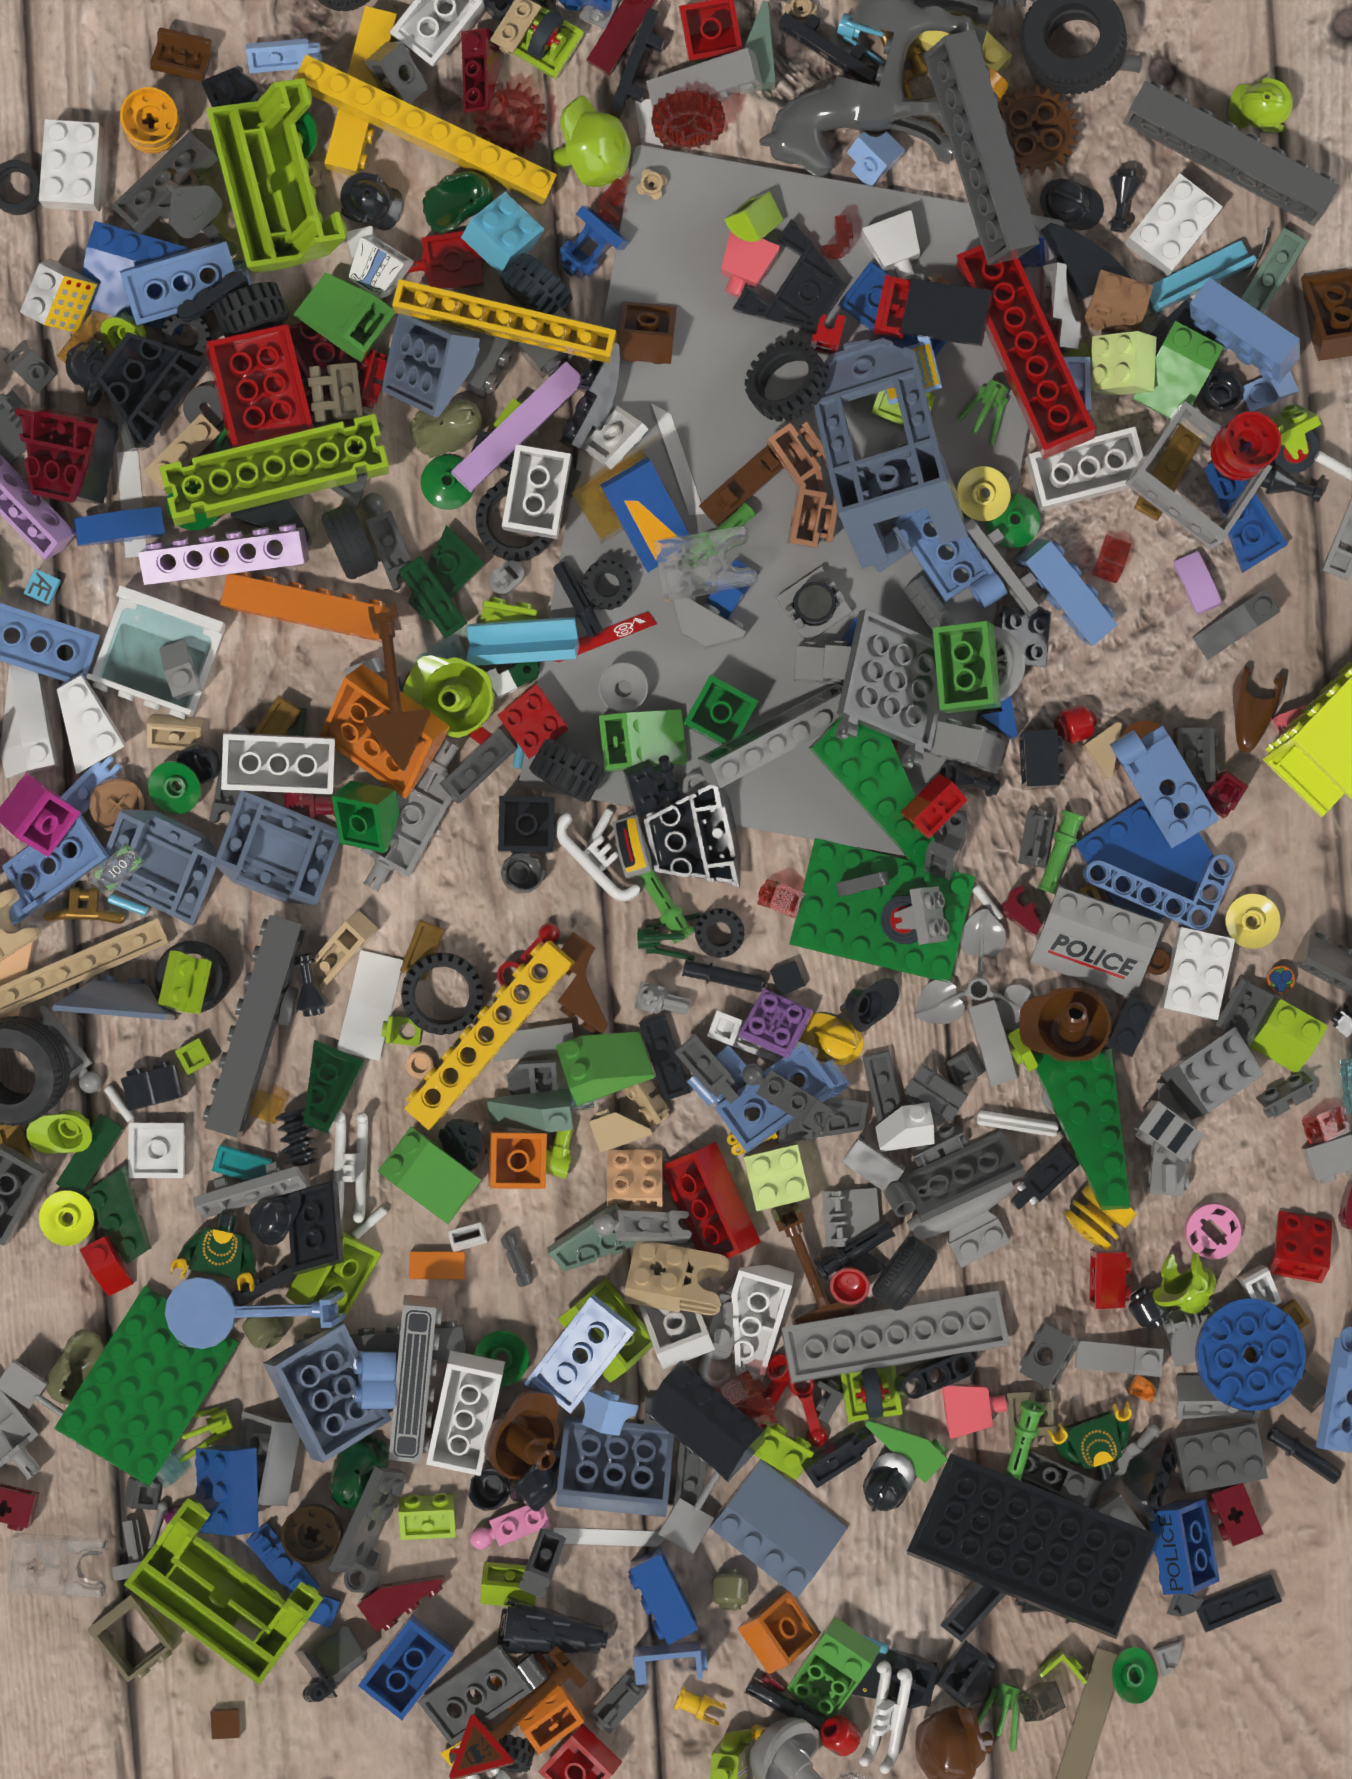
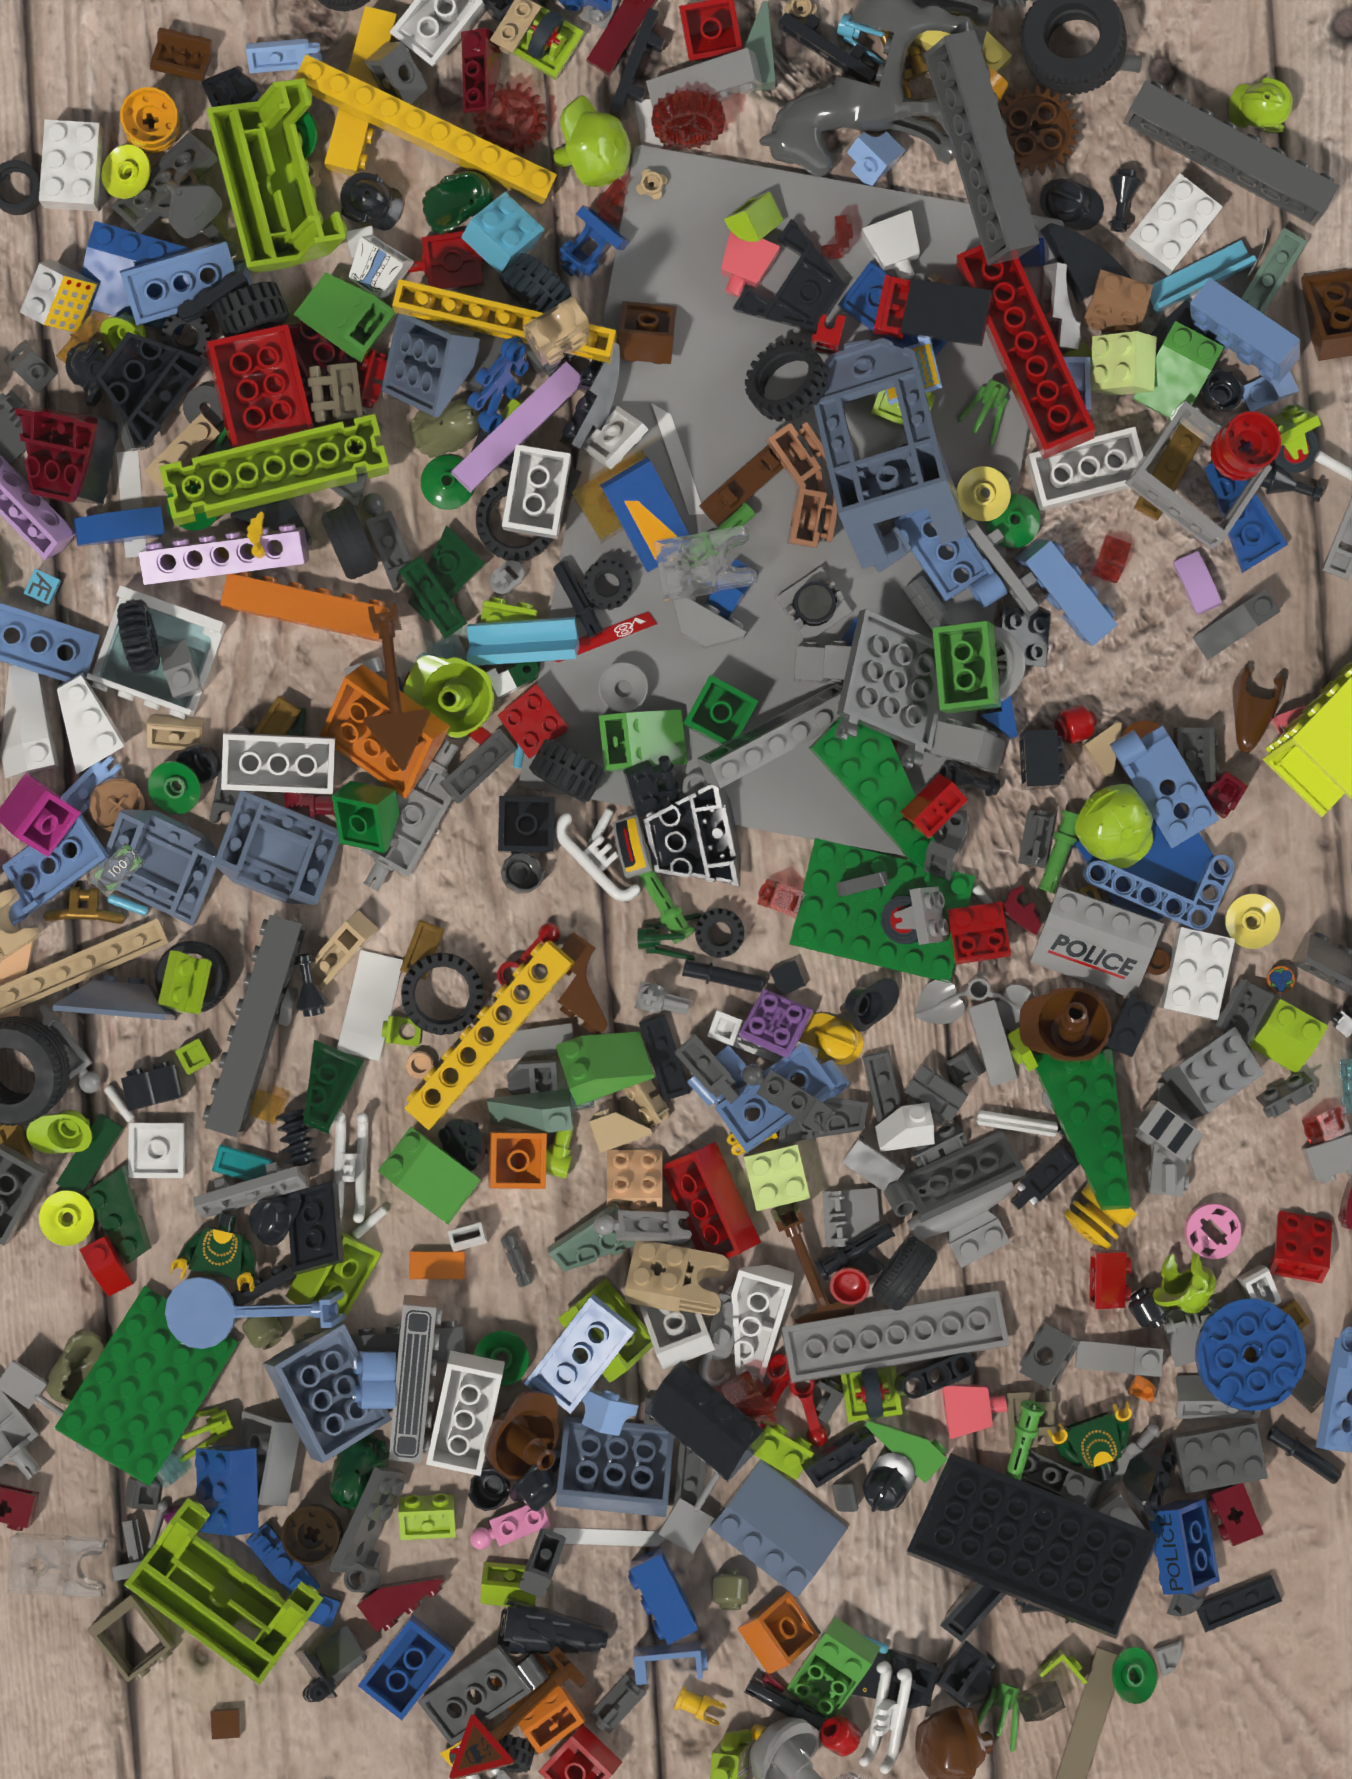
(117, 169): none -> neon yellow dish
(138, 636): none -> black gear
(255, 533): none -> yellow piece
(503, 383): none -> blue plant
(558, 331): none -> tan brick
(845, 1496): none -> dark grey slope
(978, 933): none -> red plate
(1116, 826): none -> lime piece

